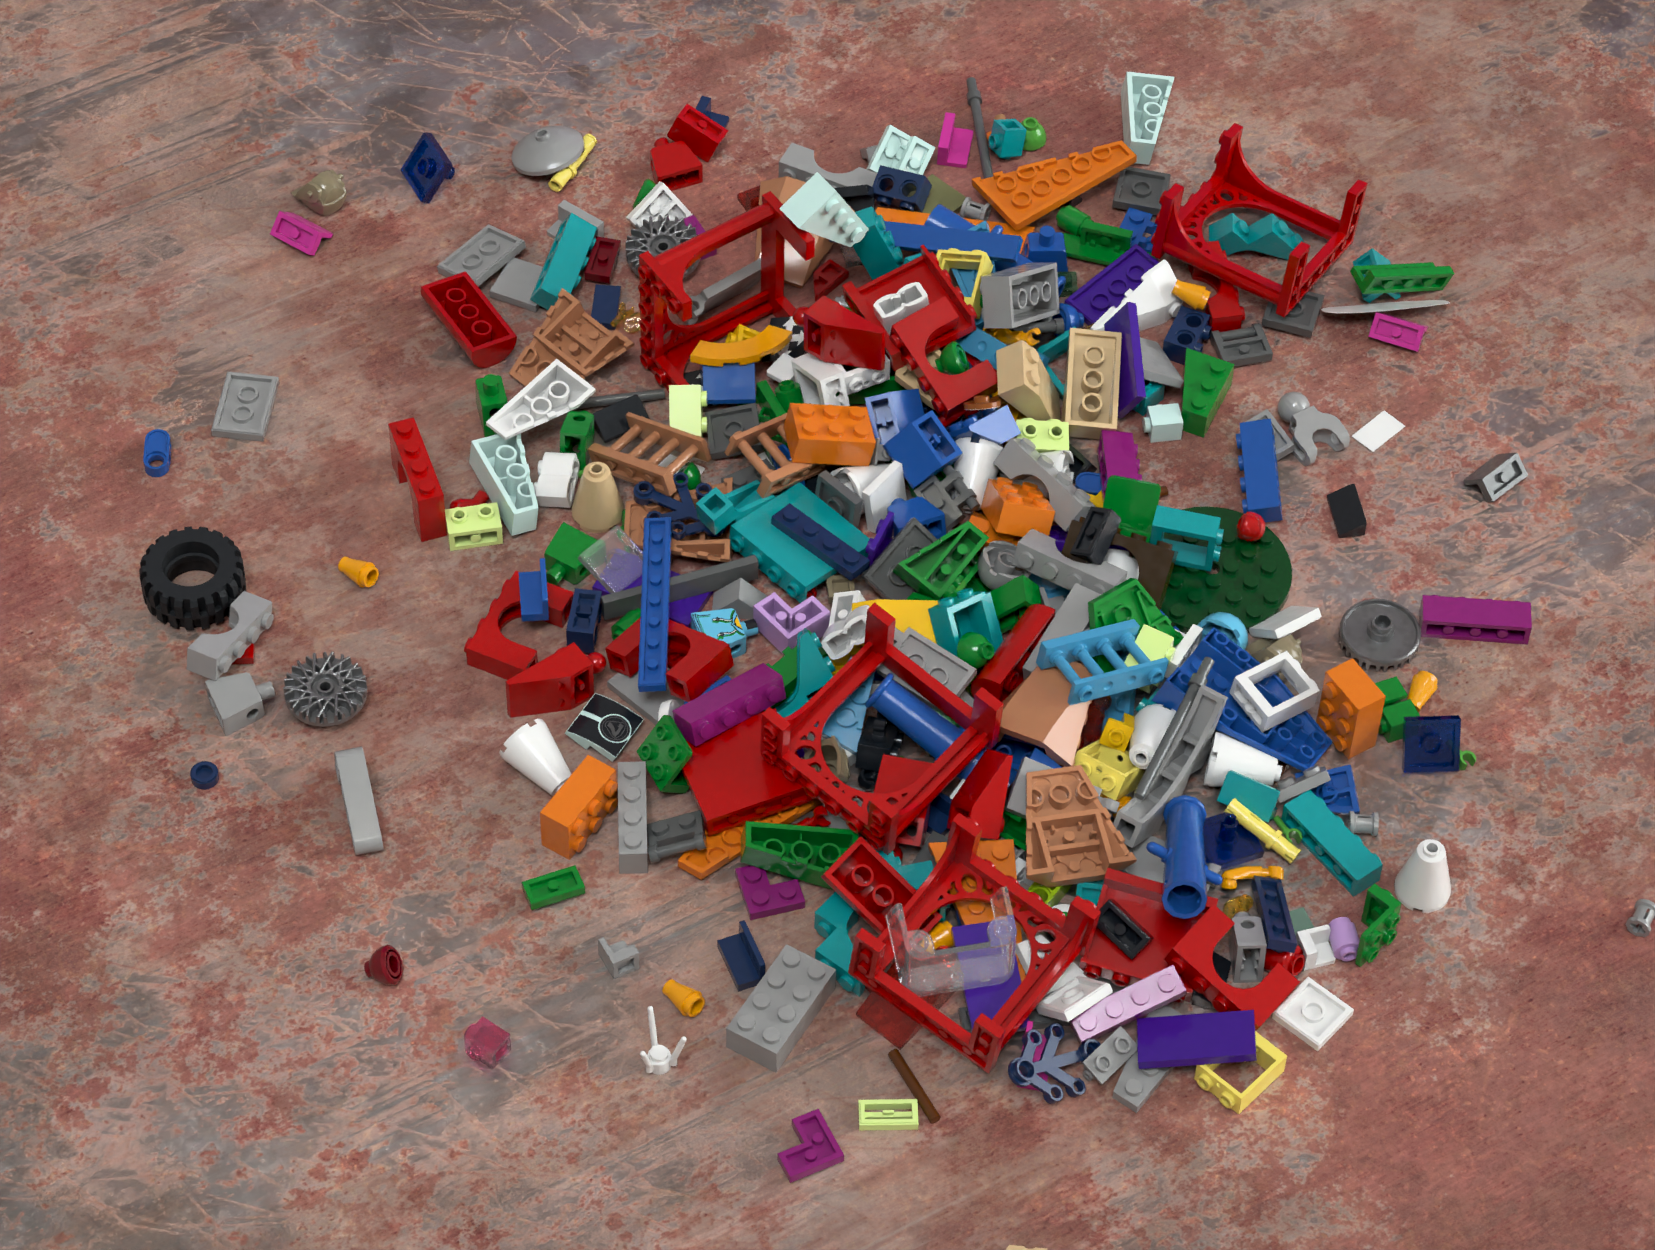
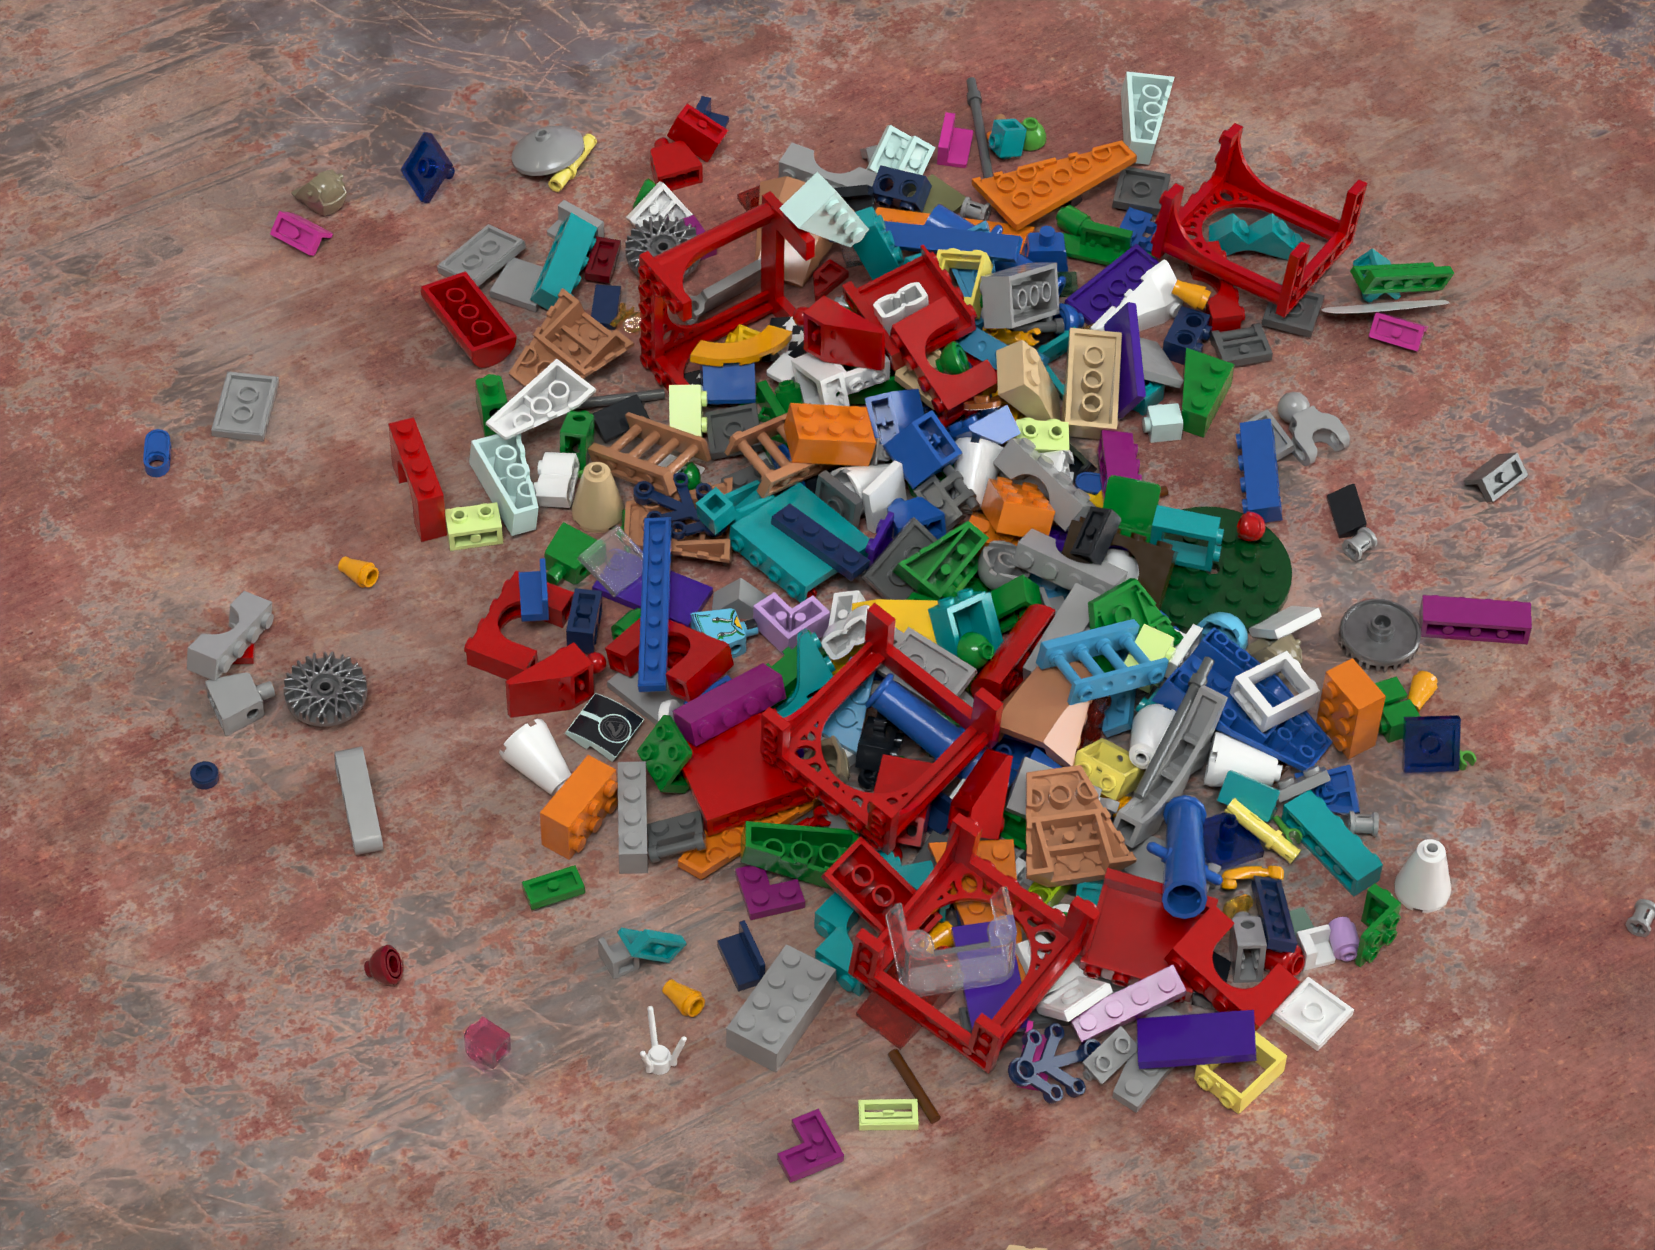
(187, 552): black tyre -> none
(480, 498): red arm -> none
(652, 944): none -> teal panel
(684, 585): dark grey tile -> none
(838, 584): dark tan tile -> none
(1118, 733): yellow bracket -> none
(1123, 929): black slope -> none
(1359, 543): none -> light grey bush
(1378, 431): white sticker -> none

